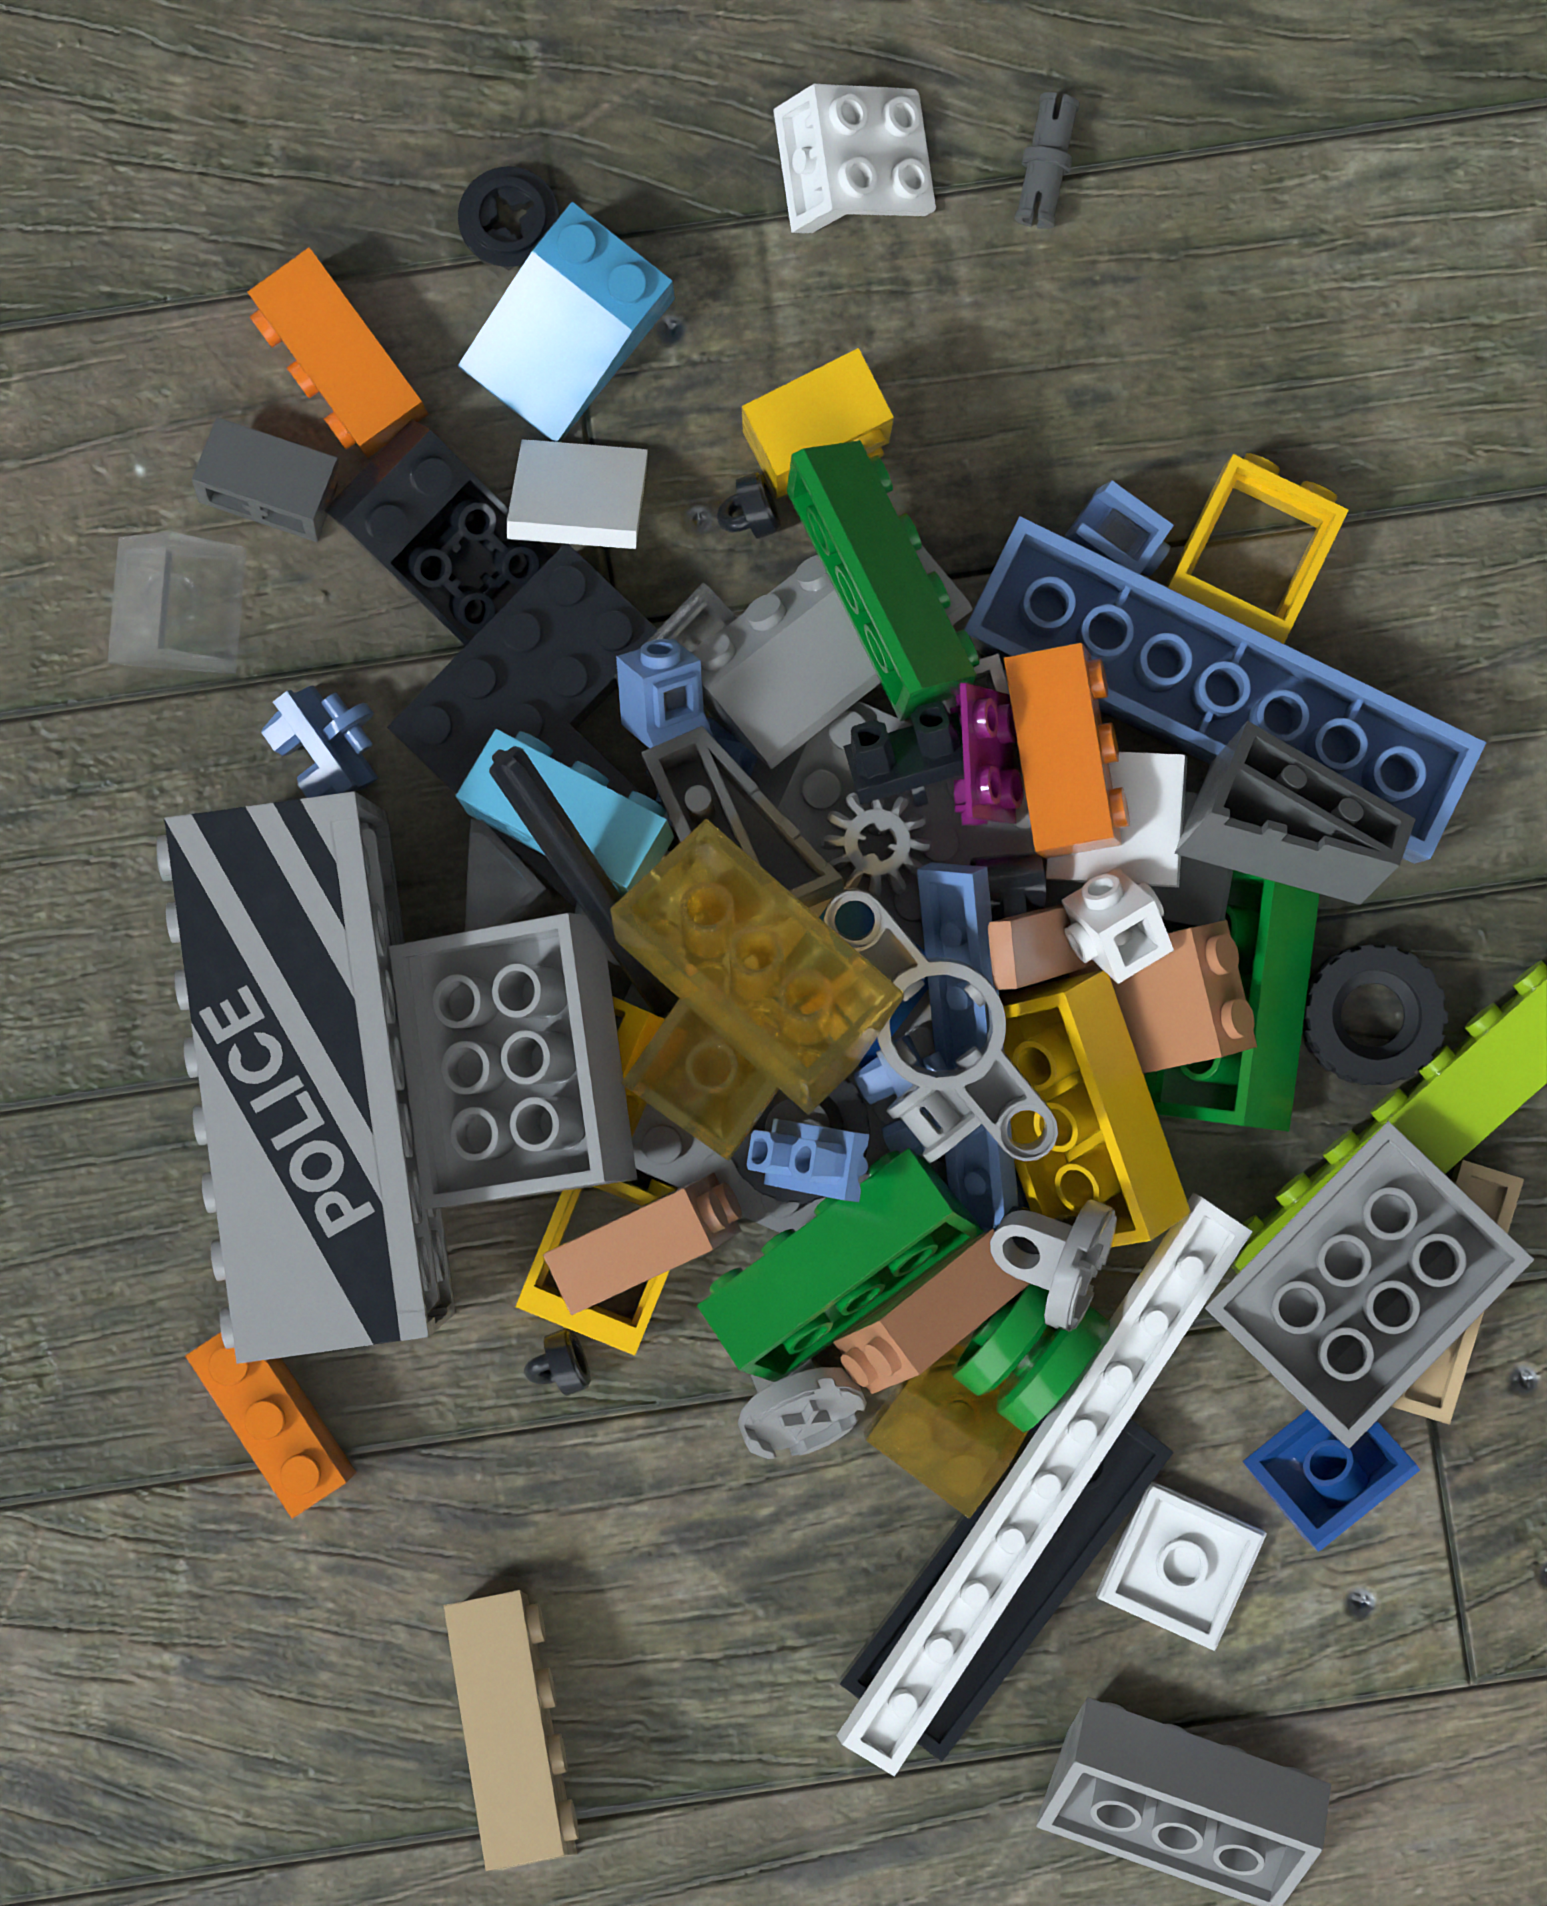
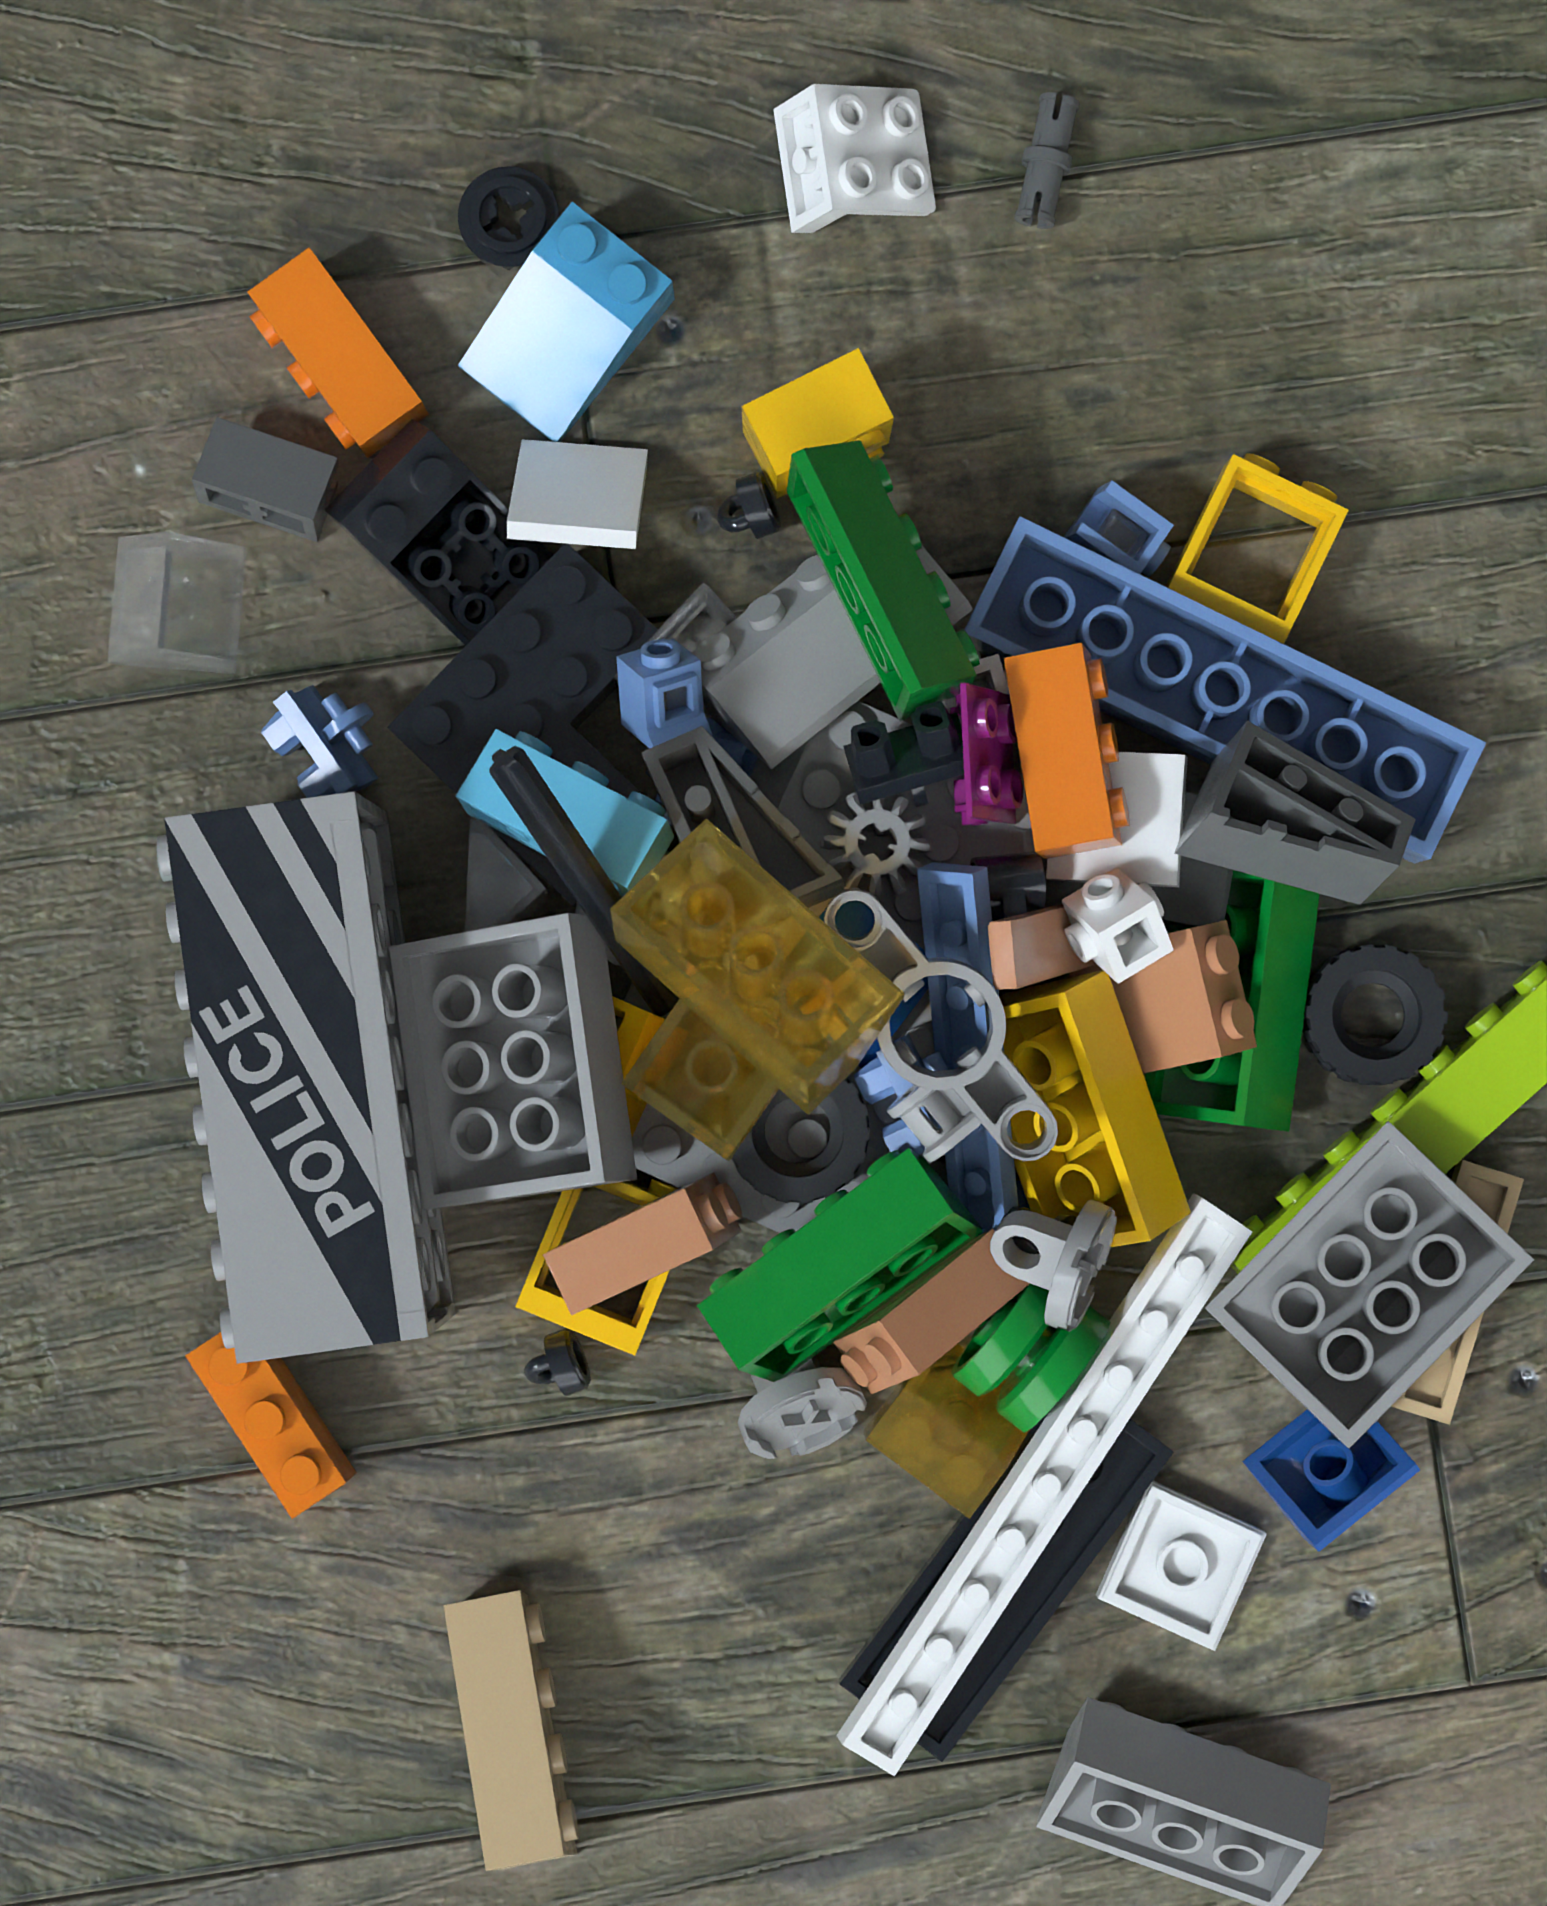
(810, 1158): medium blue hips -> none

